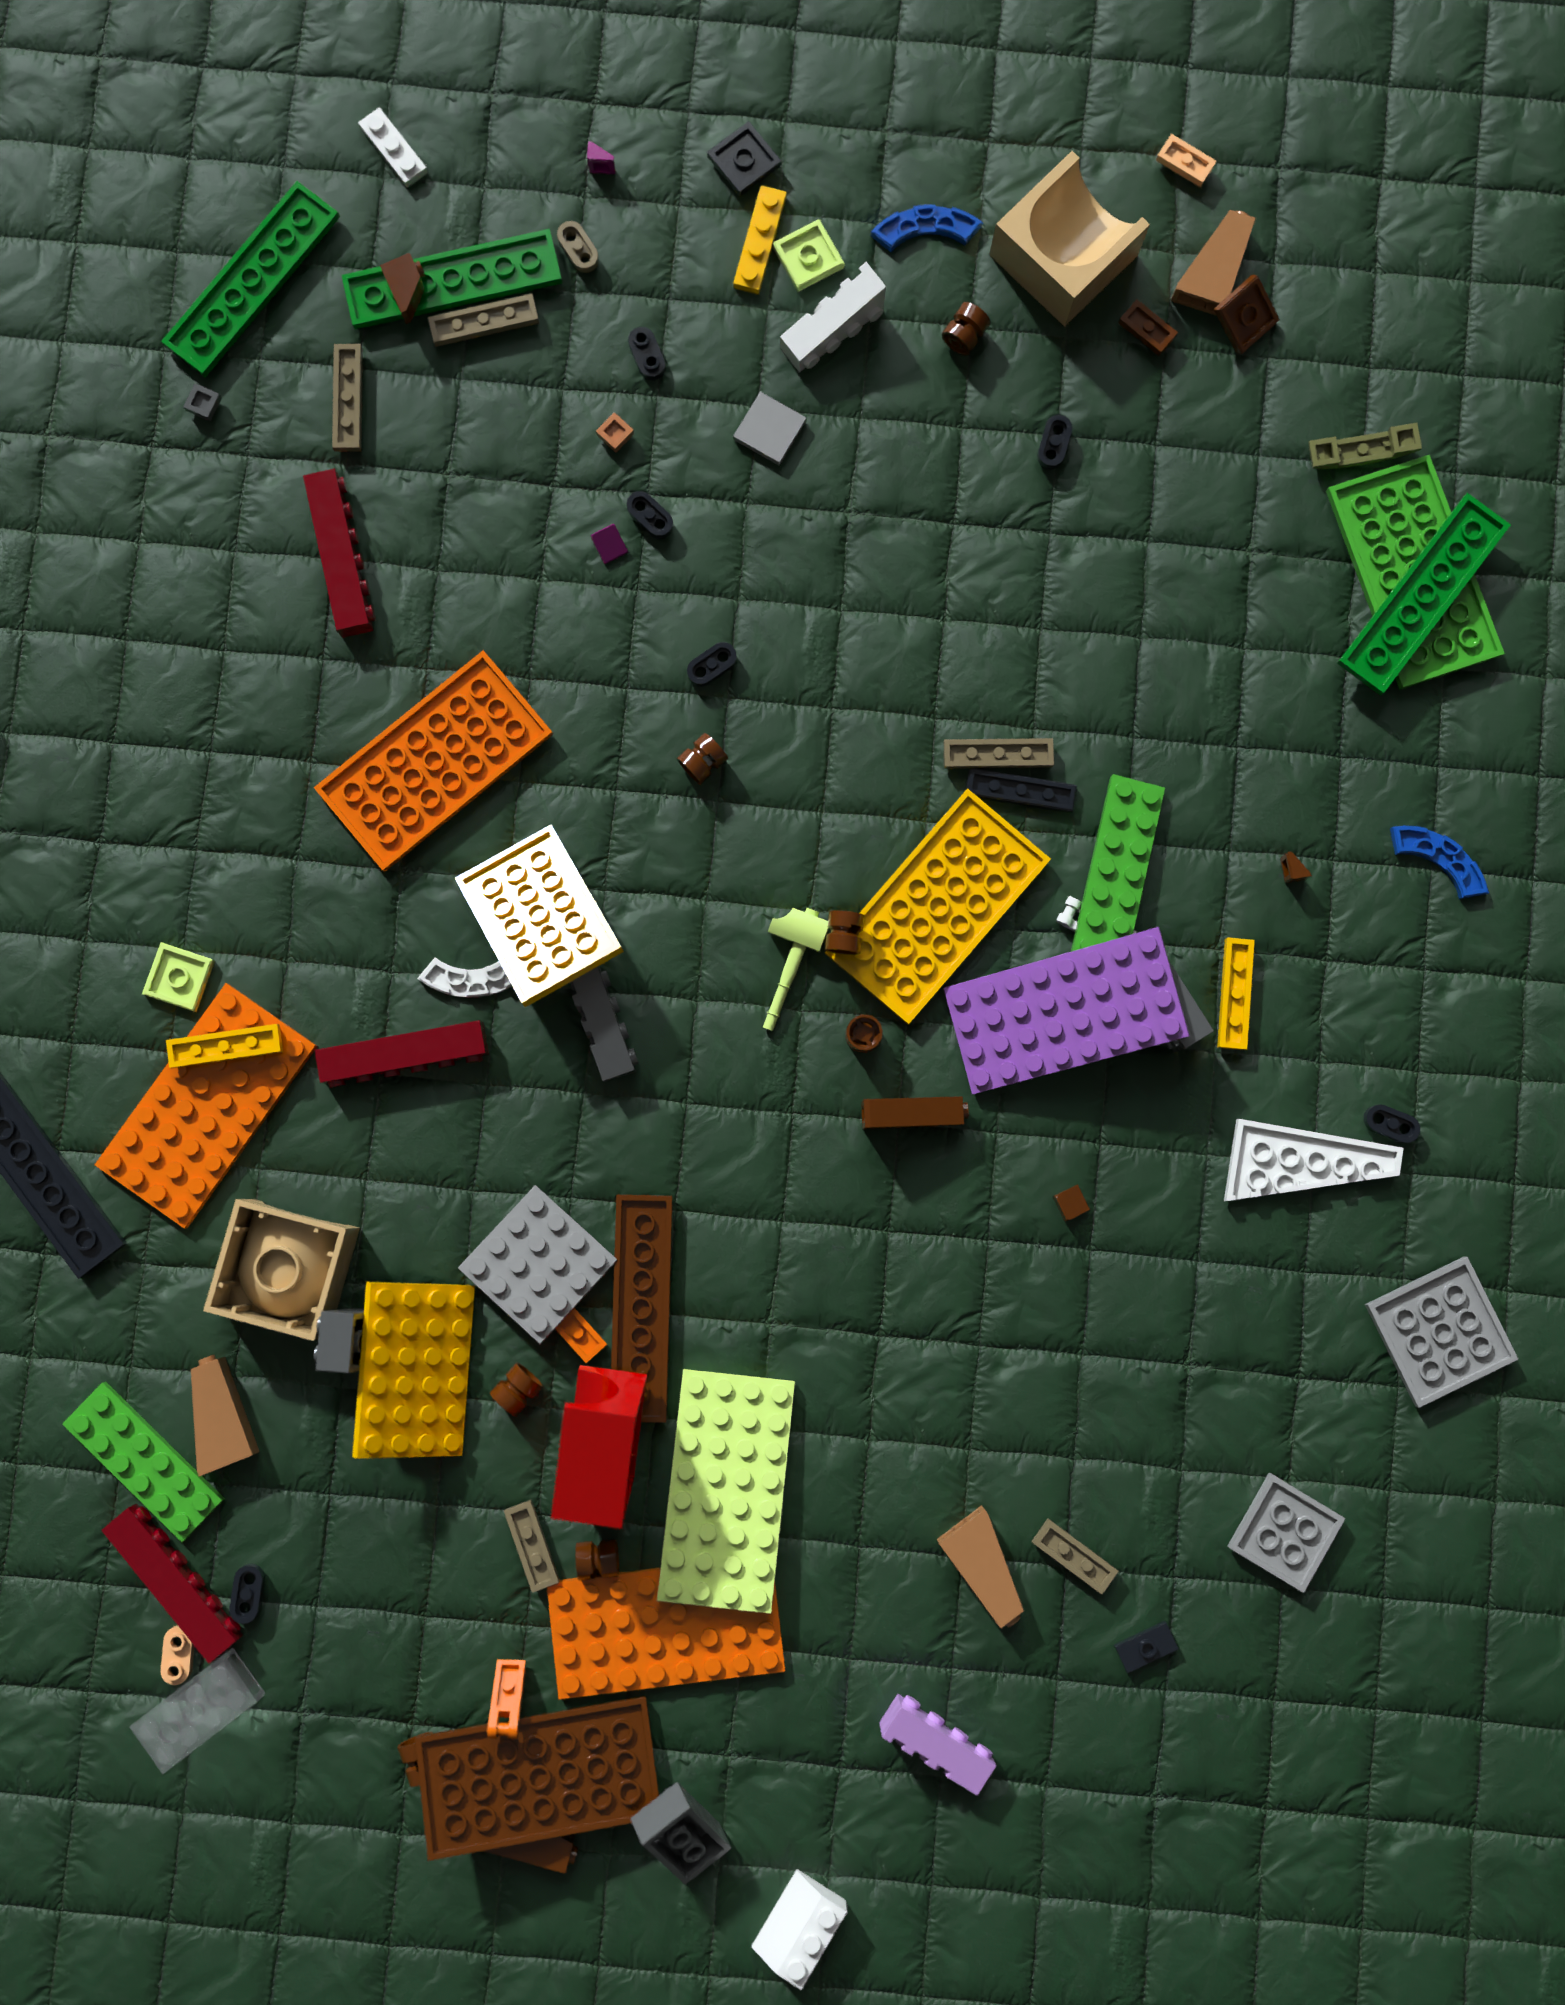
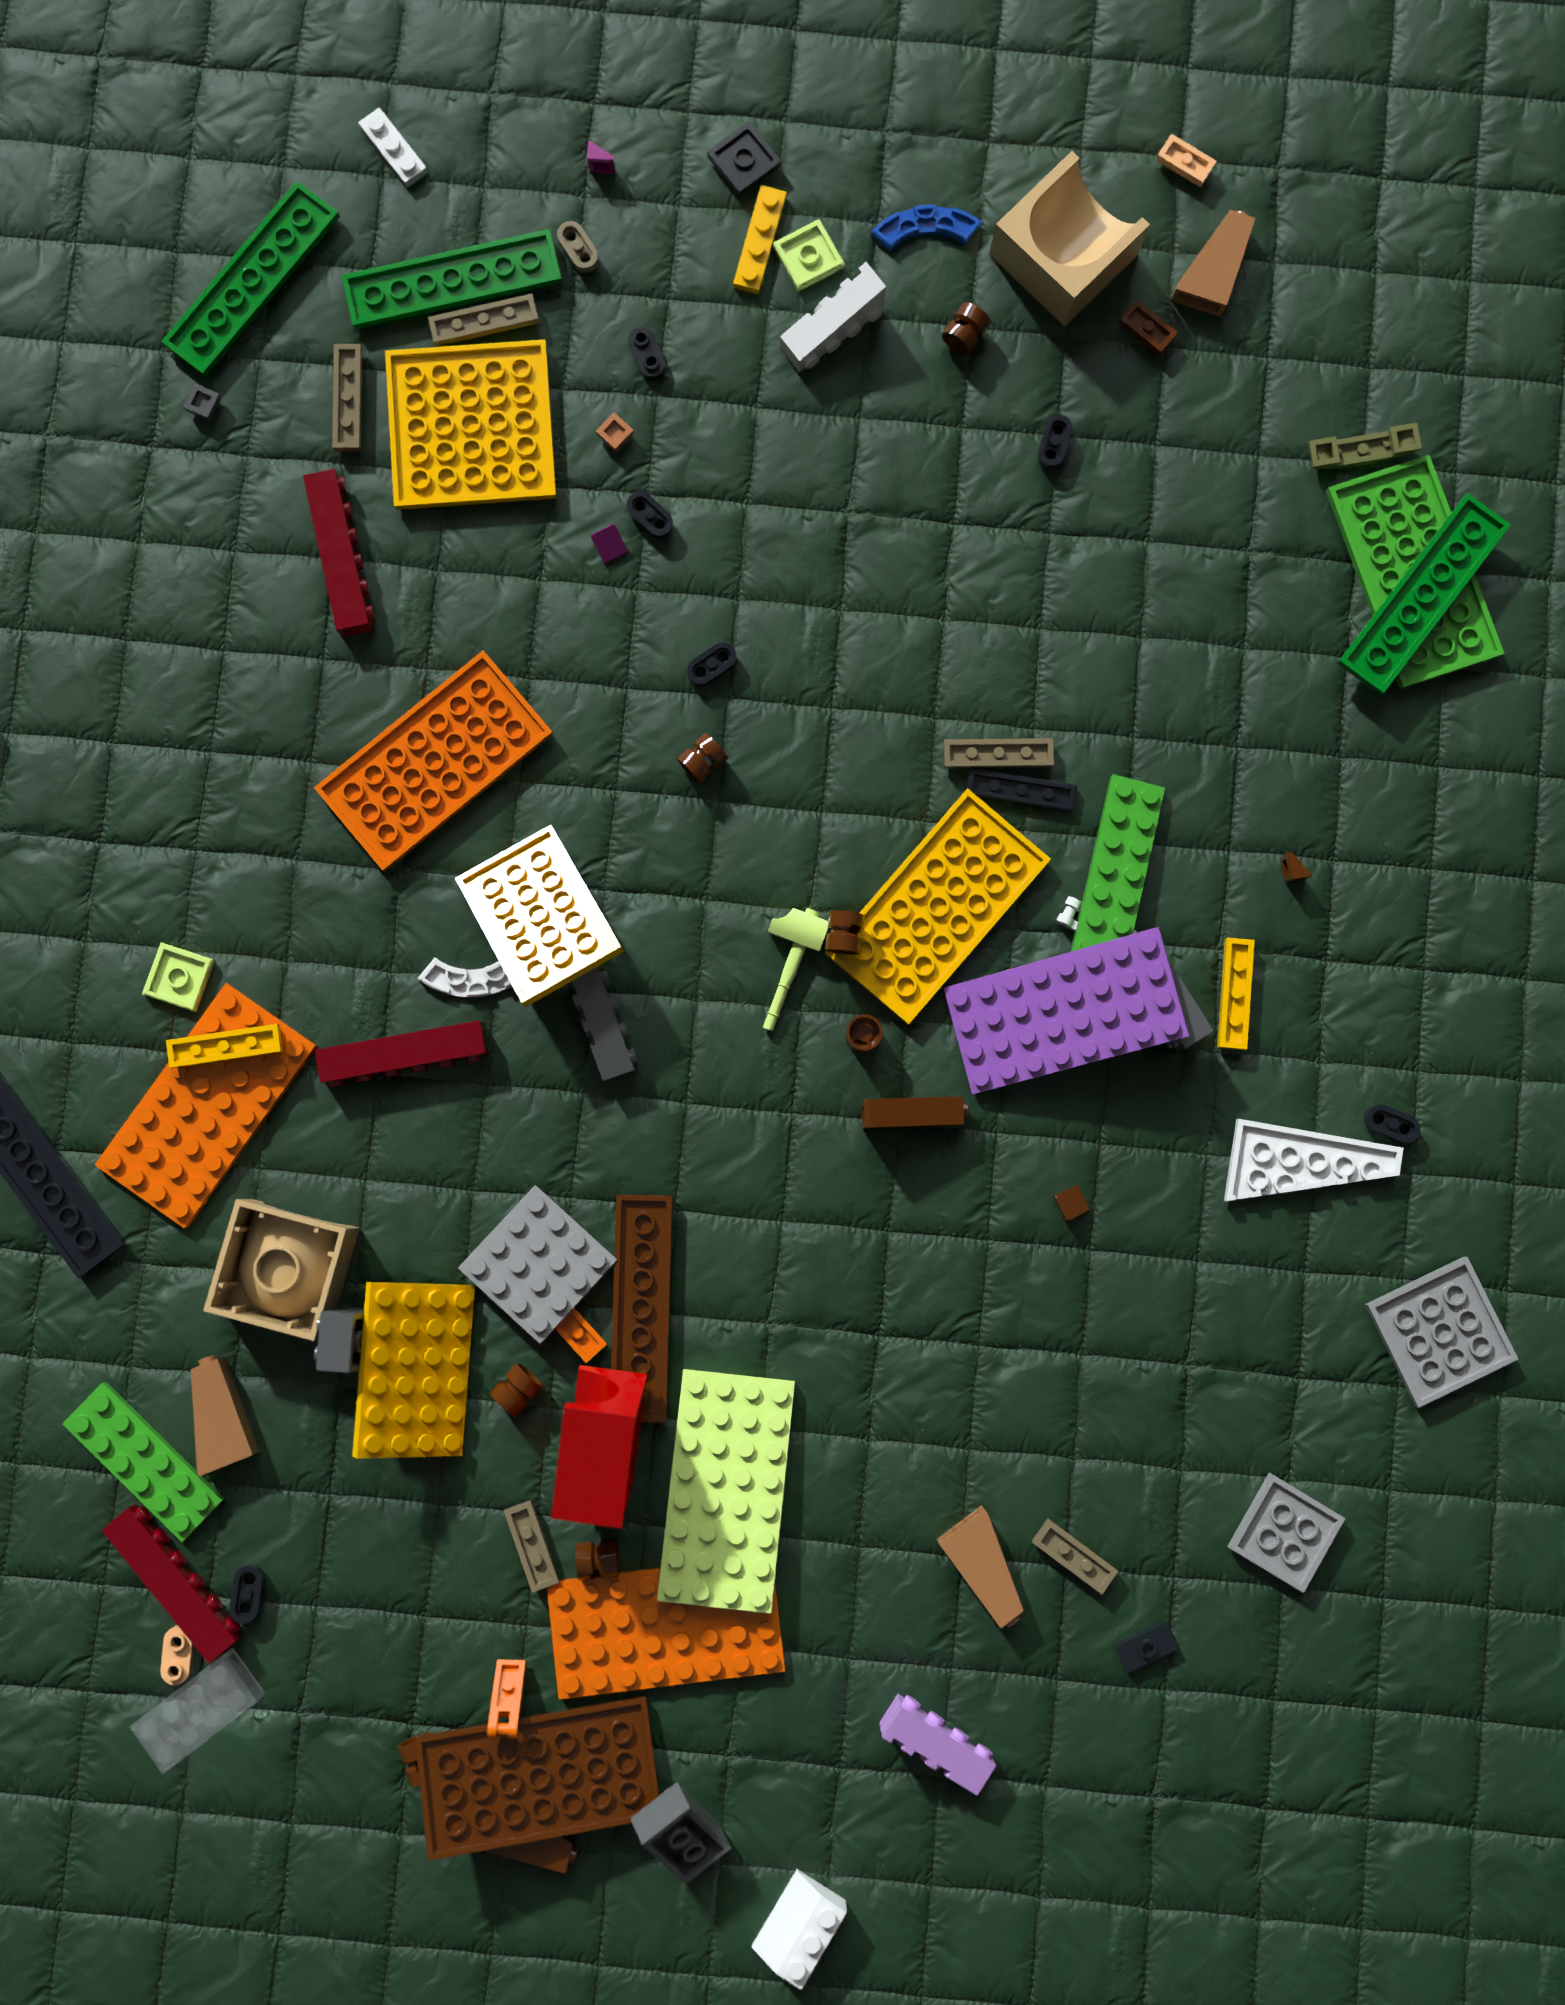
(405, 283): reddish brown slope -> none
(470, 424): none -> yellow plate
(769, 428): light grey tile -> none
(1246, 314): reddish brown tile -> none
(1445, 854): blue tile -> none

